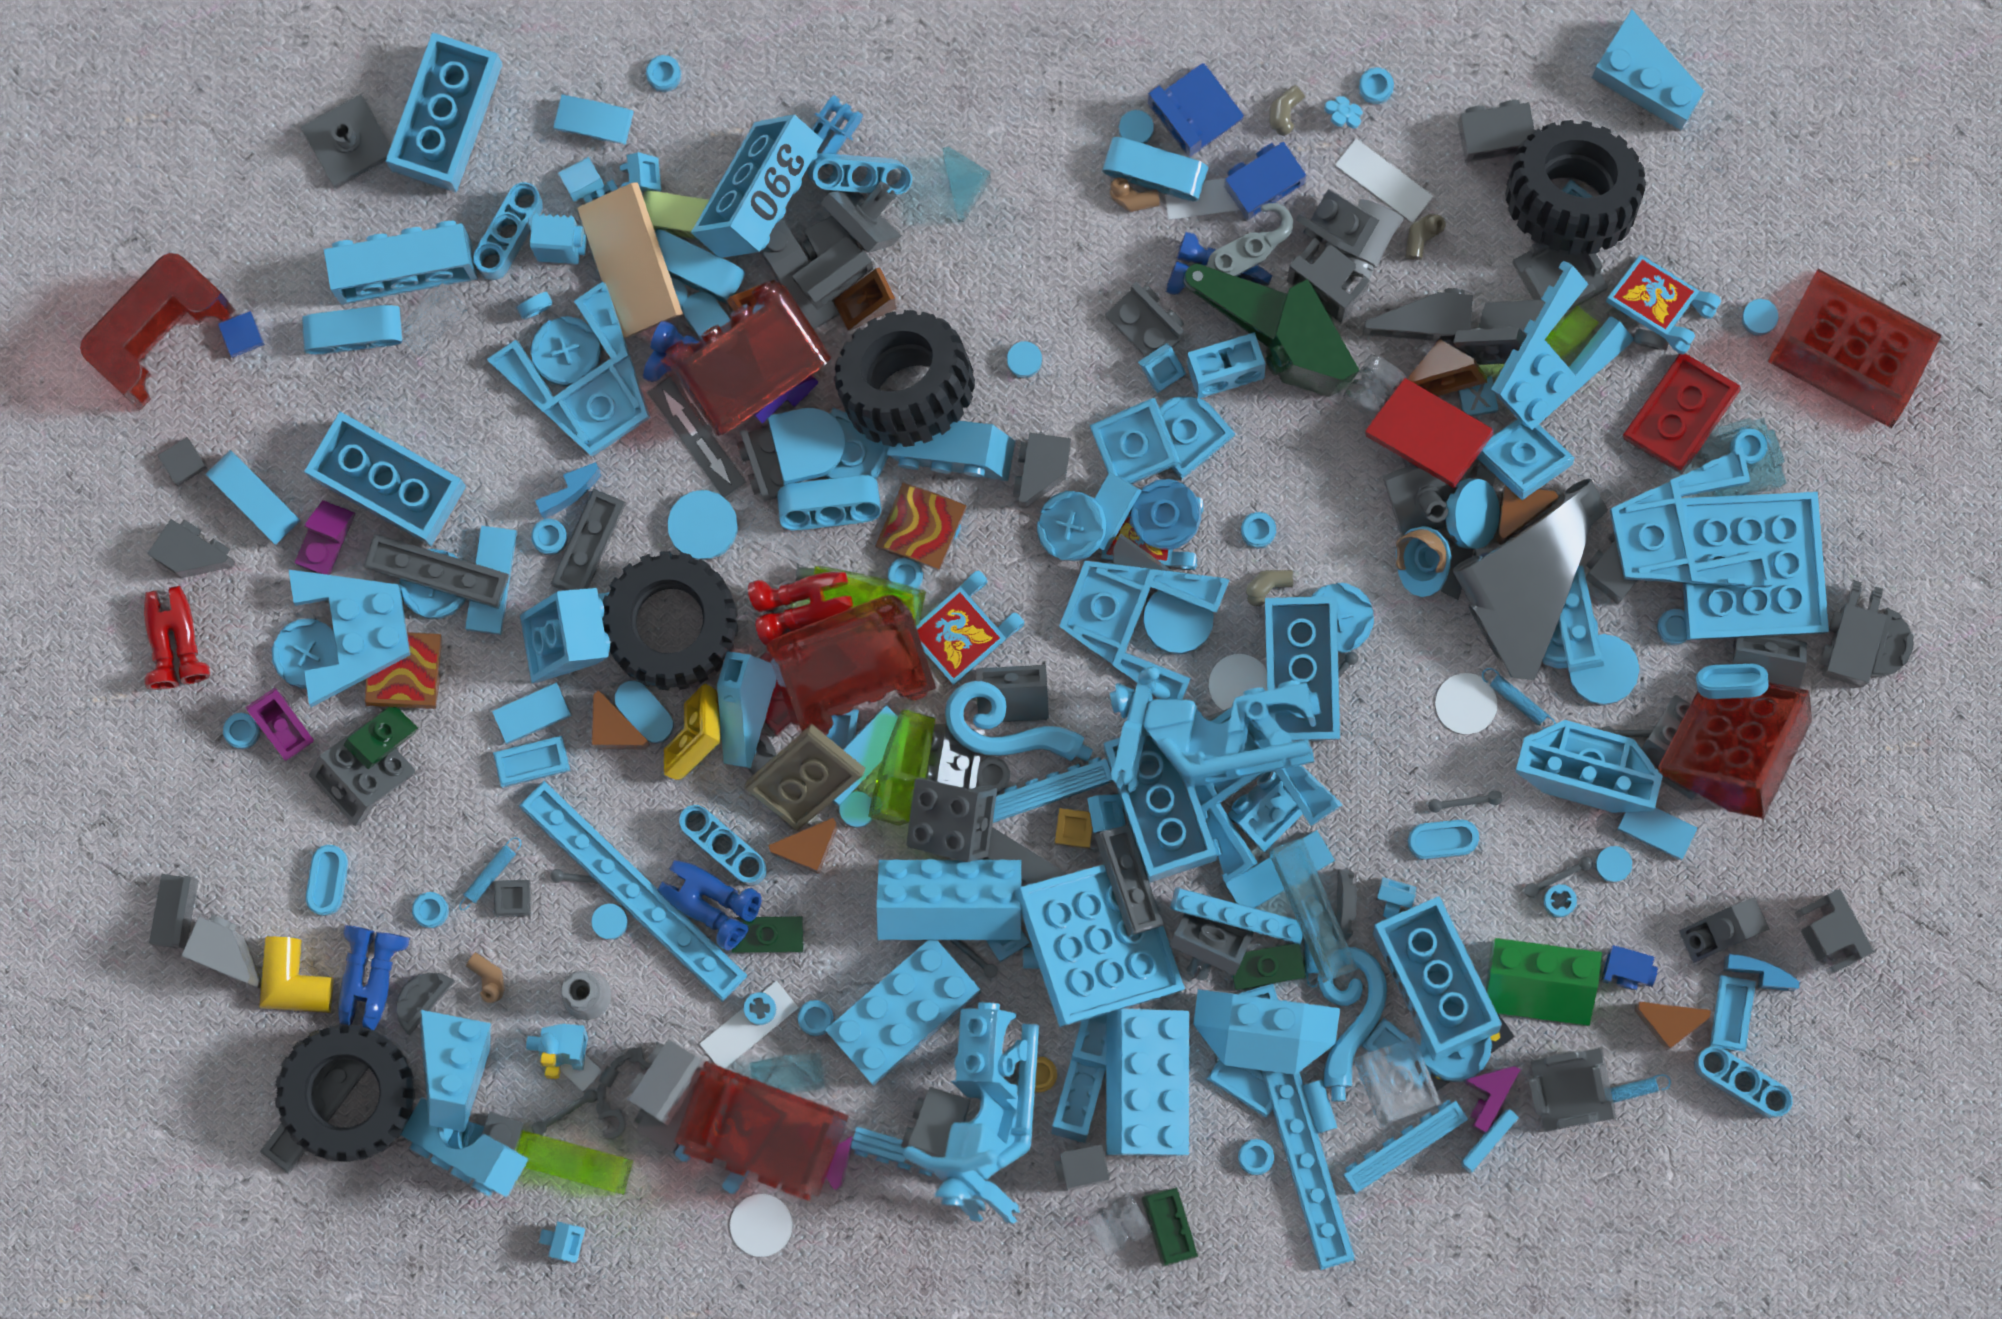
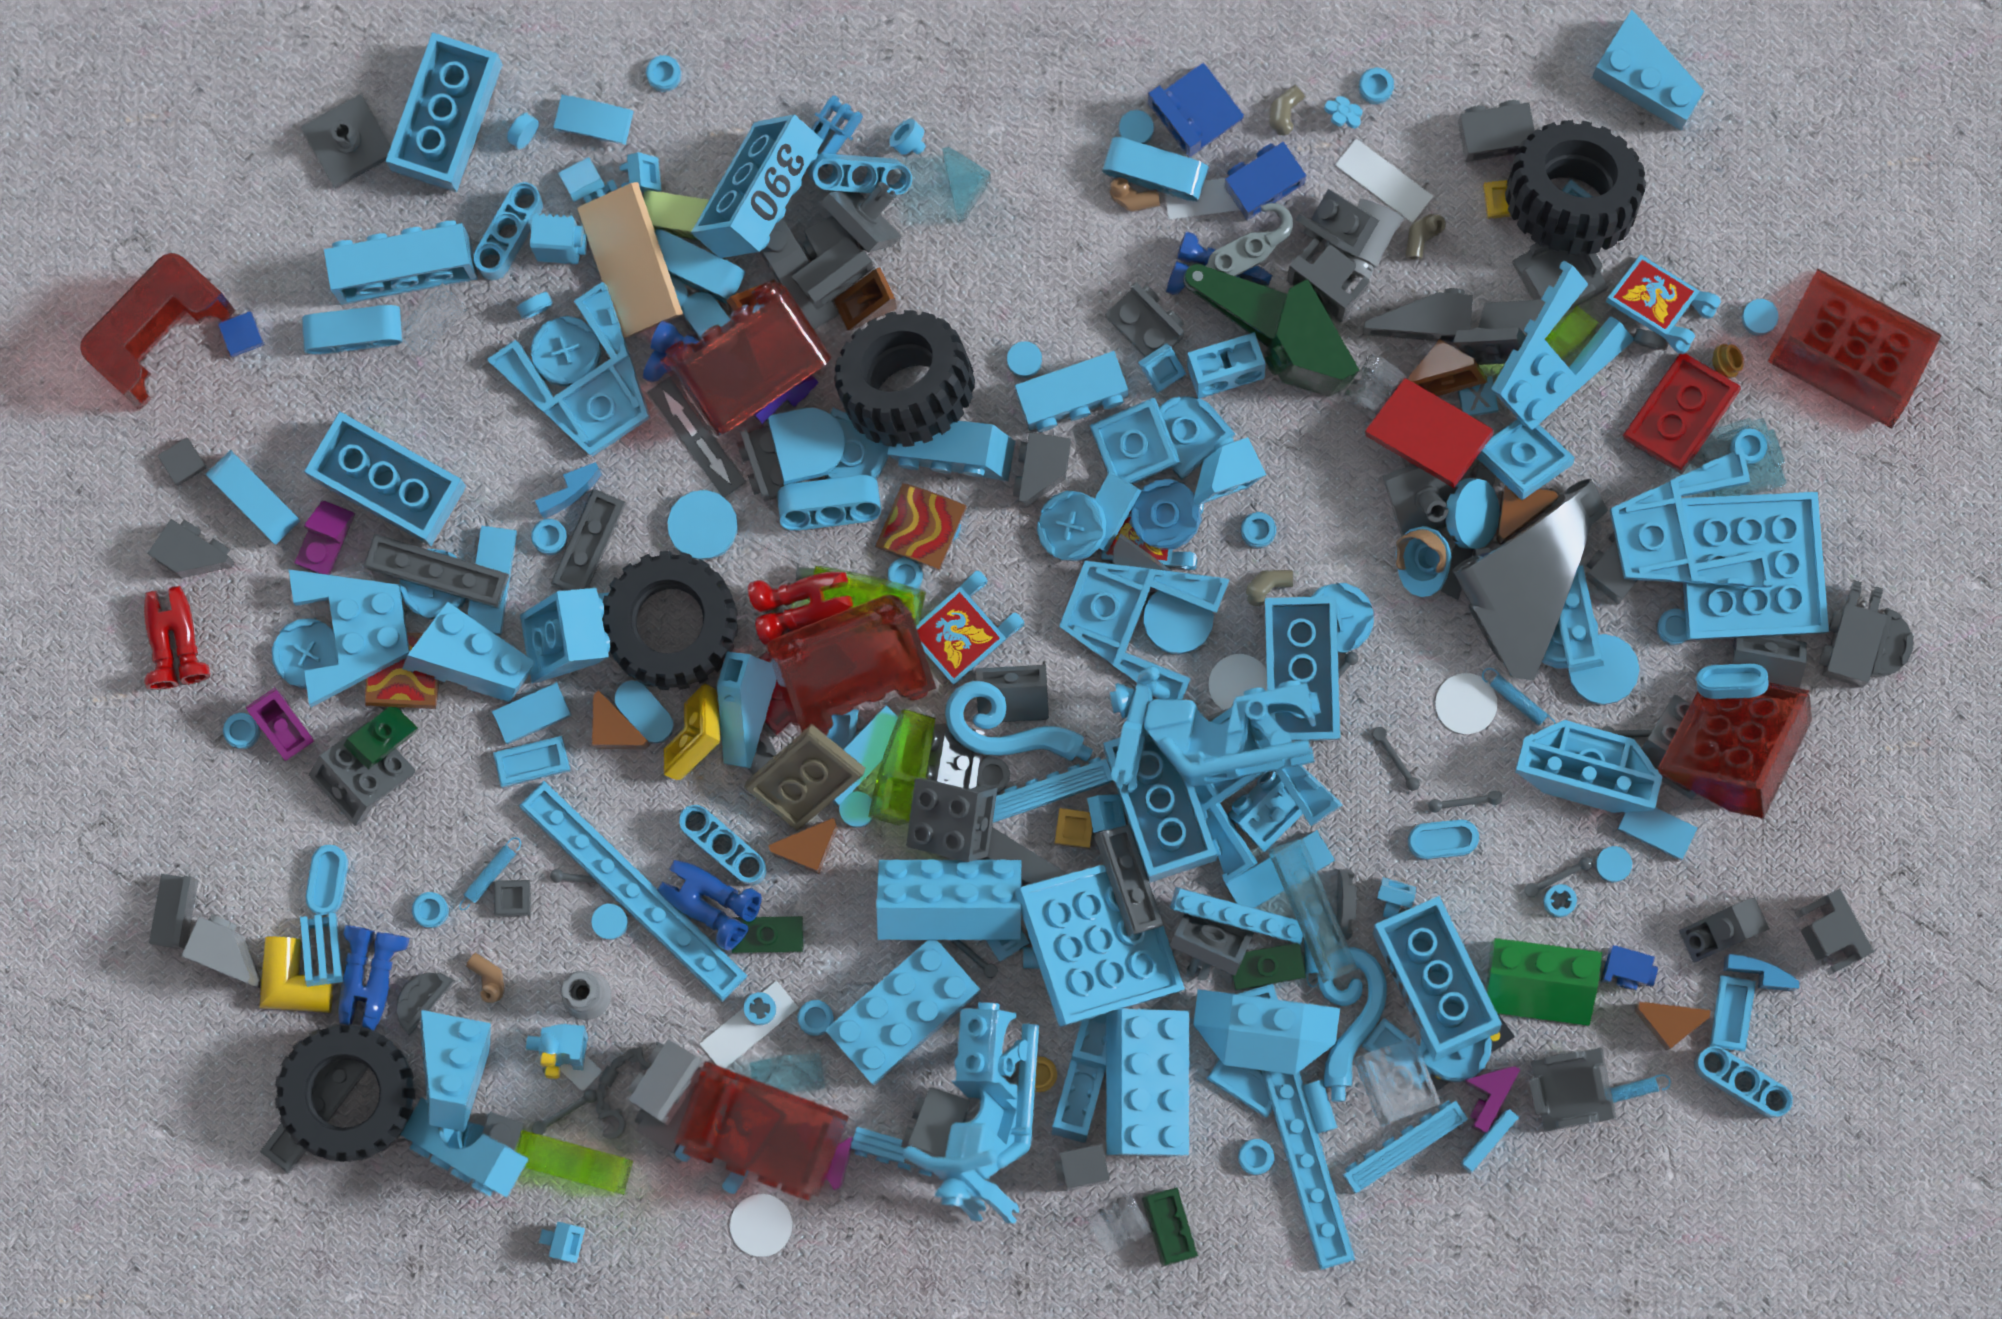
(318, 923): none -> medium azure tile
(469, 655): none -> medium azure wedge
(522, 130): none -> medium azure tile
(908, 137): none -> medium azure tile
(1072, 392): none -> medium azure brick
(1228, 470): none -> medium azure slope
(1379, 735): none -> dark grey hinge
(1495, 199): none -> yellow tile
(1727, 360): none -> pearl gold plate

